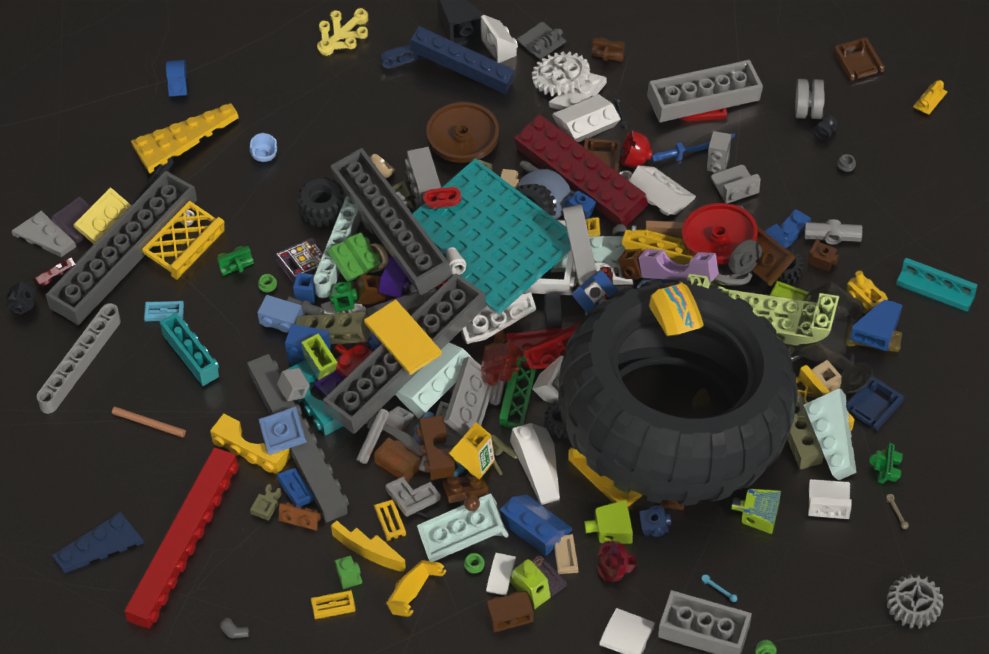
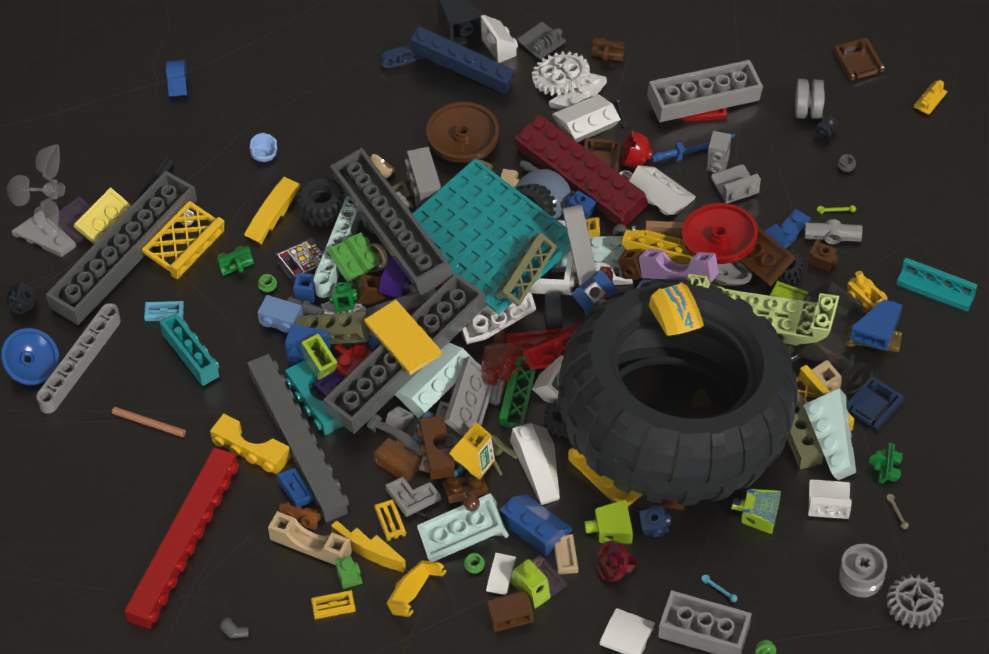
(18, 189): none -> clear plant
(35, 346): none -> blue dish
(59, 269): wing -> none
(105, 539): dark blue wing -> none
(179, 137): yellow wing -> none
(265, 505): olive plate -> none
(272, 209): none -> yellow slope
(282, 430): medium blue plate -> none
(290, 533): none -> tan arch
(293, 384): light grey brick -> none
(327, 45): light yellow plant -> none
(372, 436): light grey axle -> none
(442, 197): red plate -> none
(455, 260): white cone -> none
(519, 268): none -> olive fence
(744, 257): dark grey tile -> none
(821, 209): none -> lime hinge
(862, 570): none -> light grey wheel

